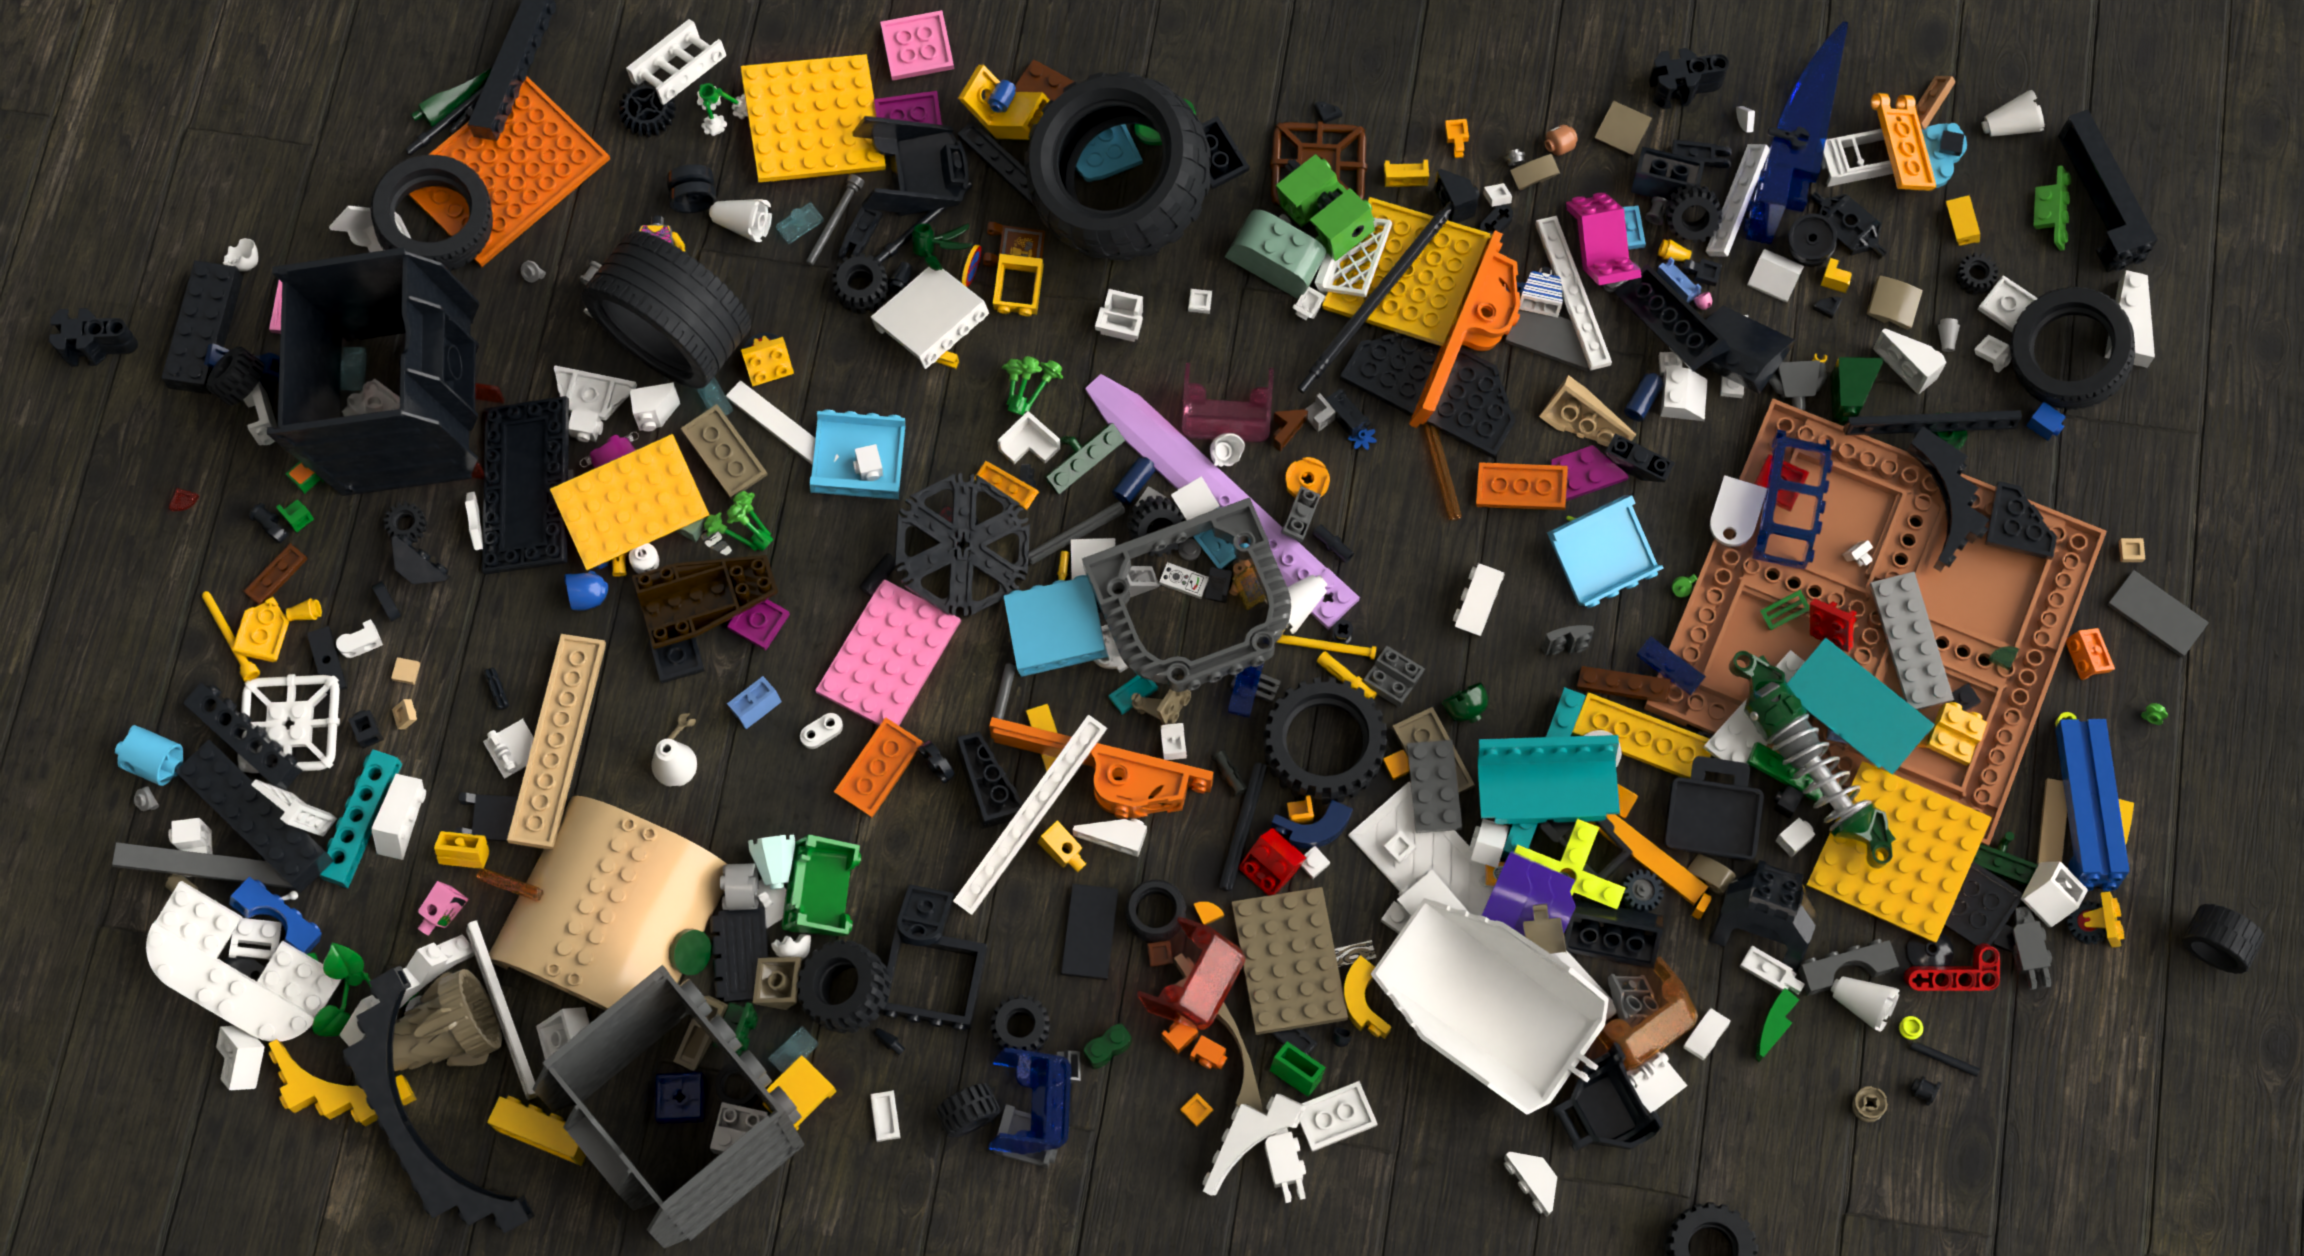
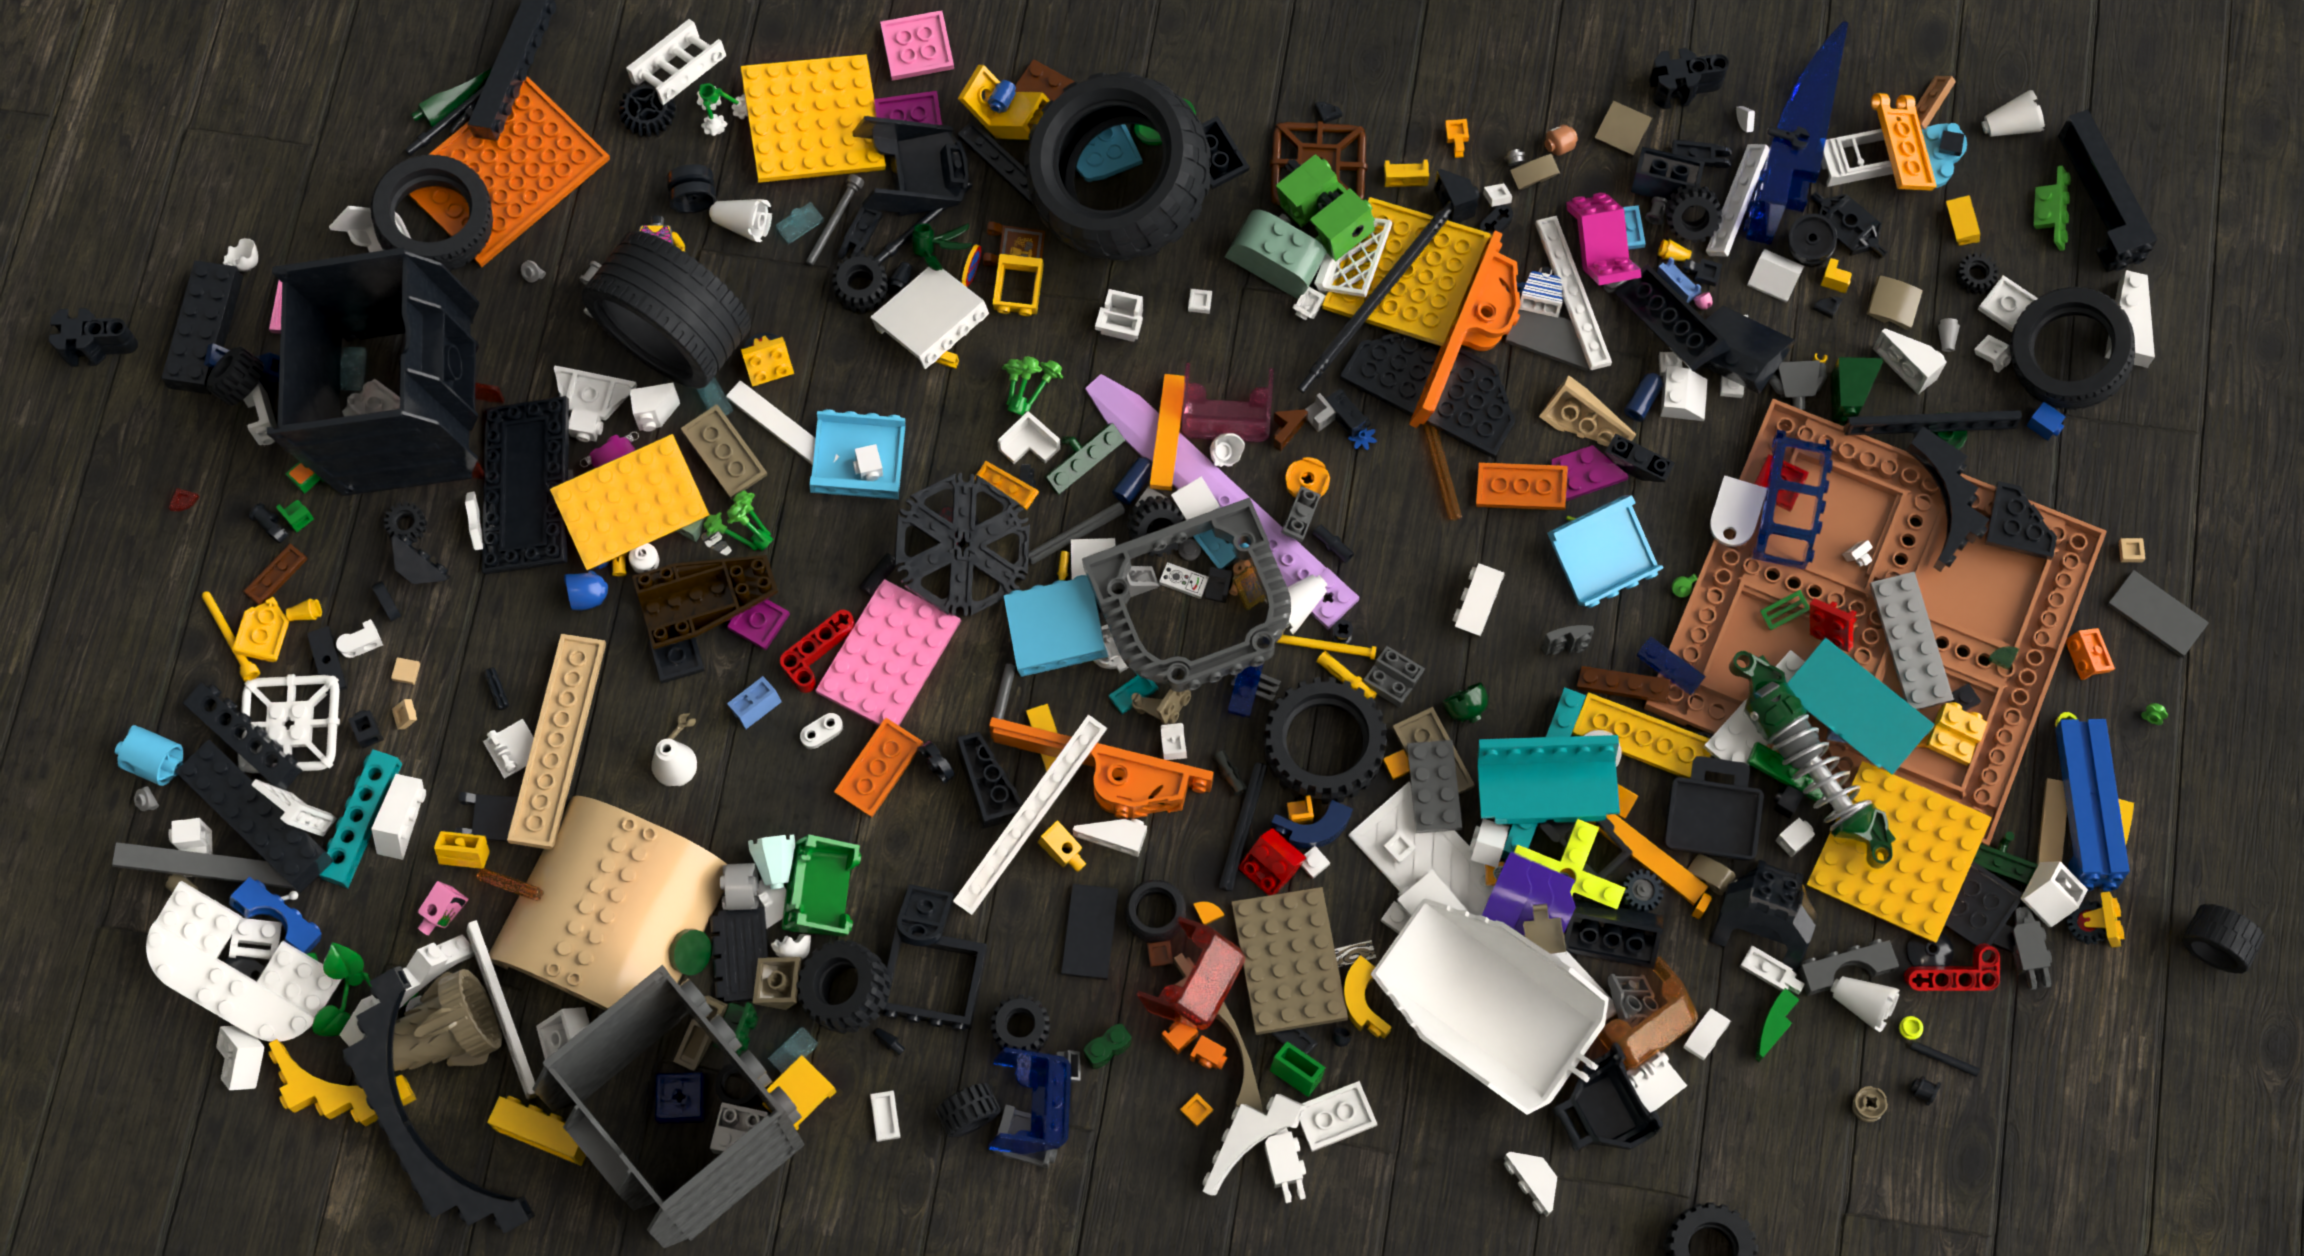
(821, 647): none -> red beam
(1167, 433): none -> light orange tile

